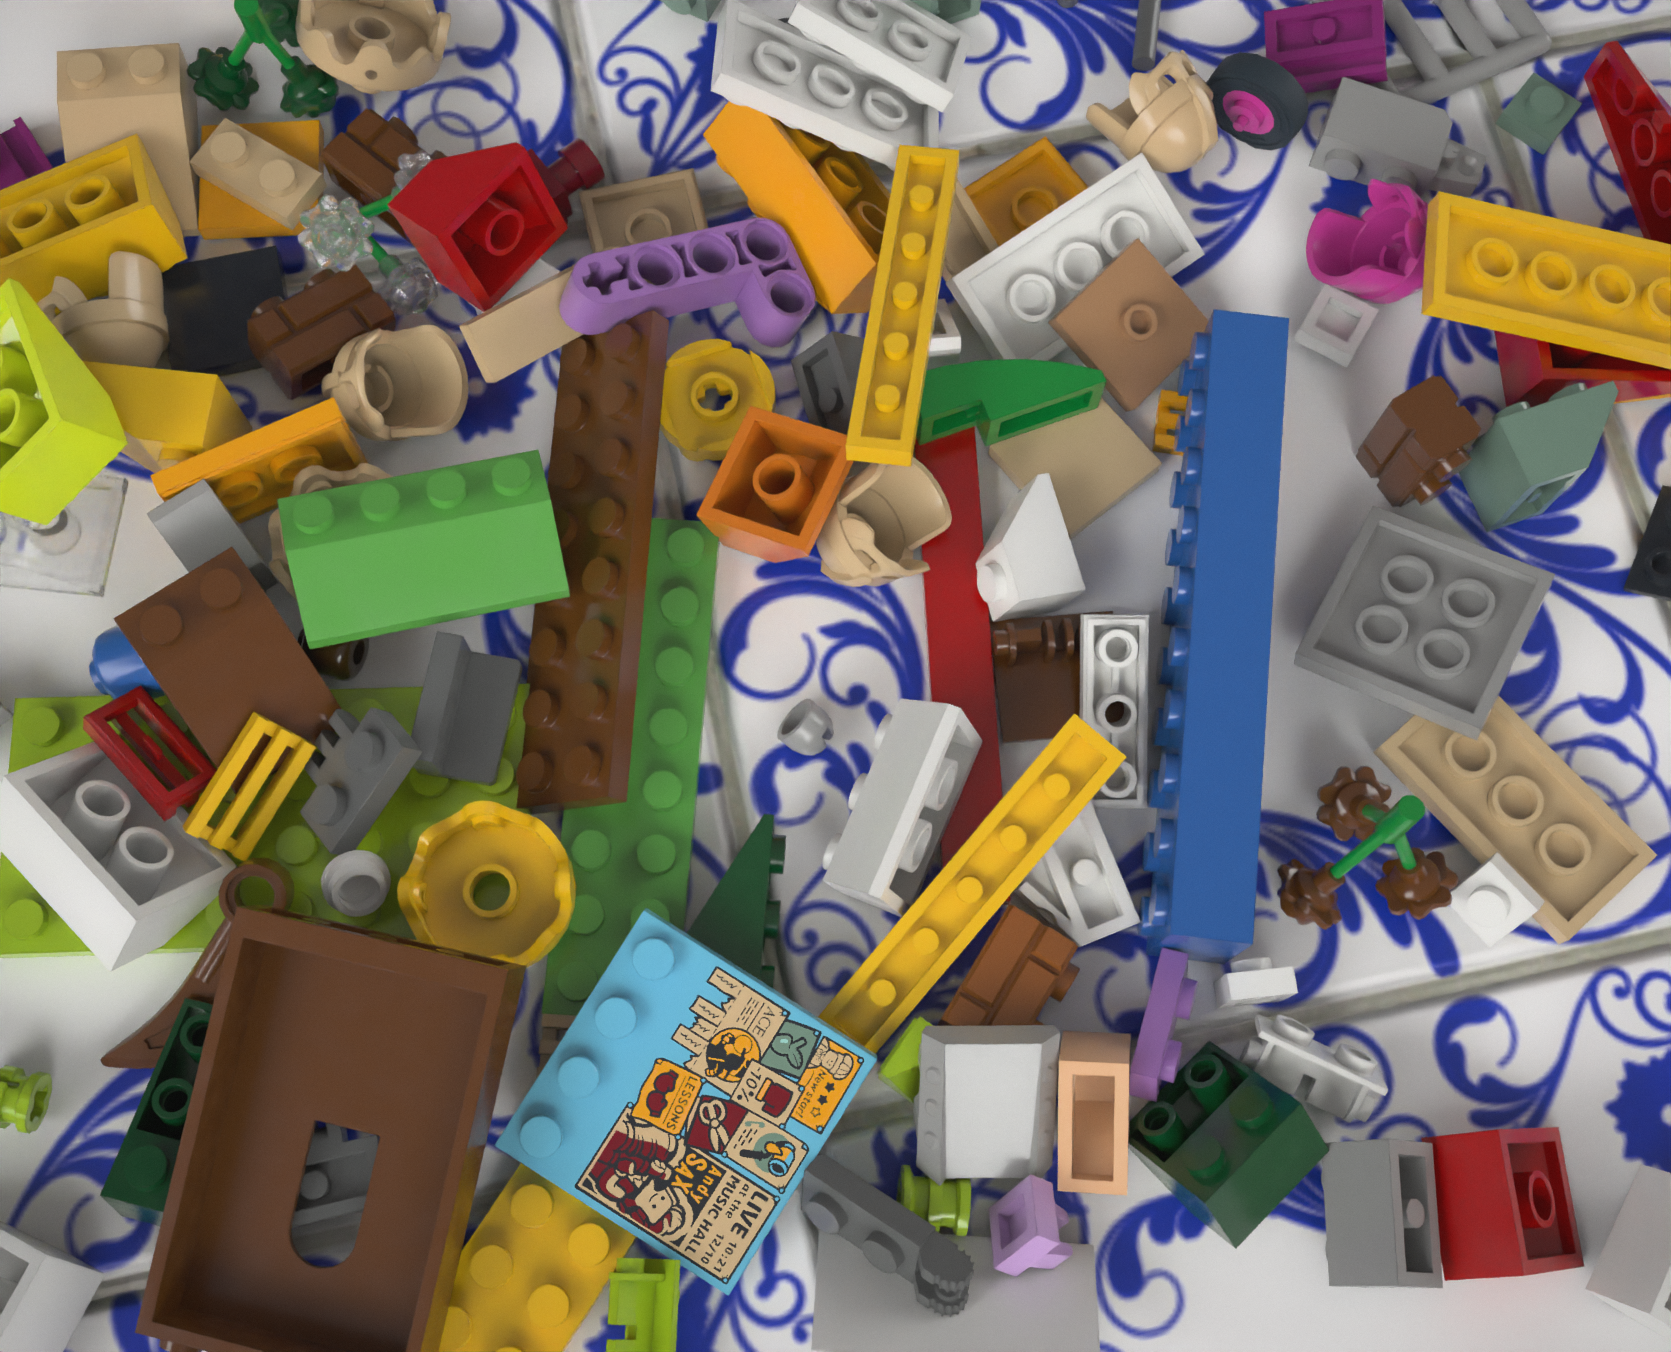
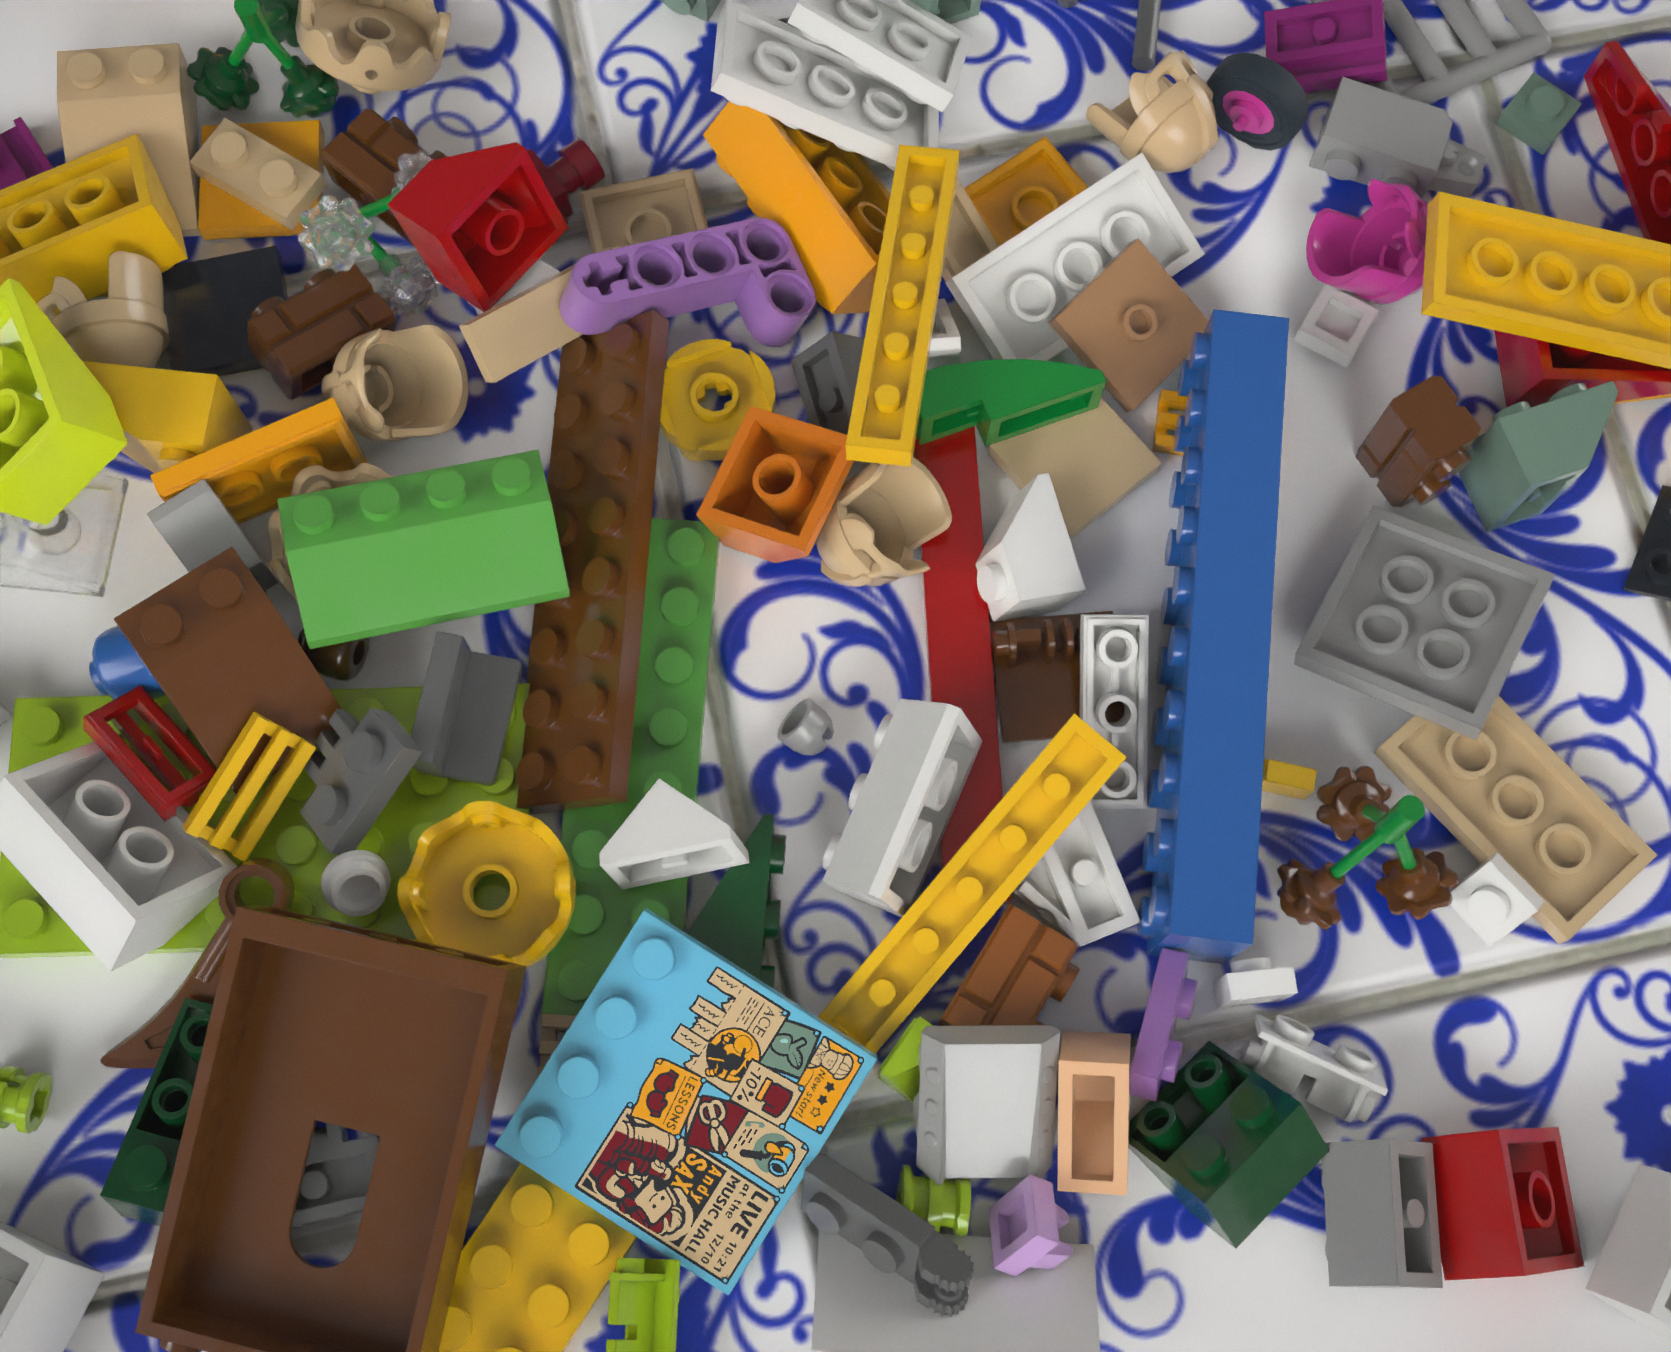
(669, 840): none -> white slope
(1288, 779): none -> yellow piece

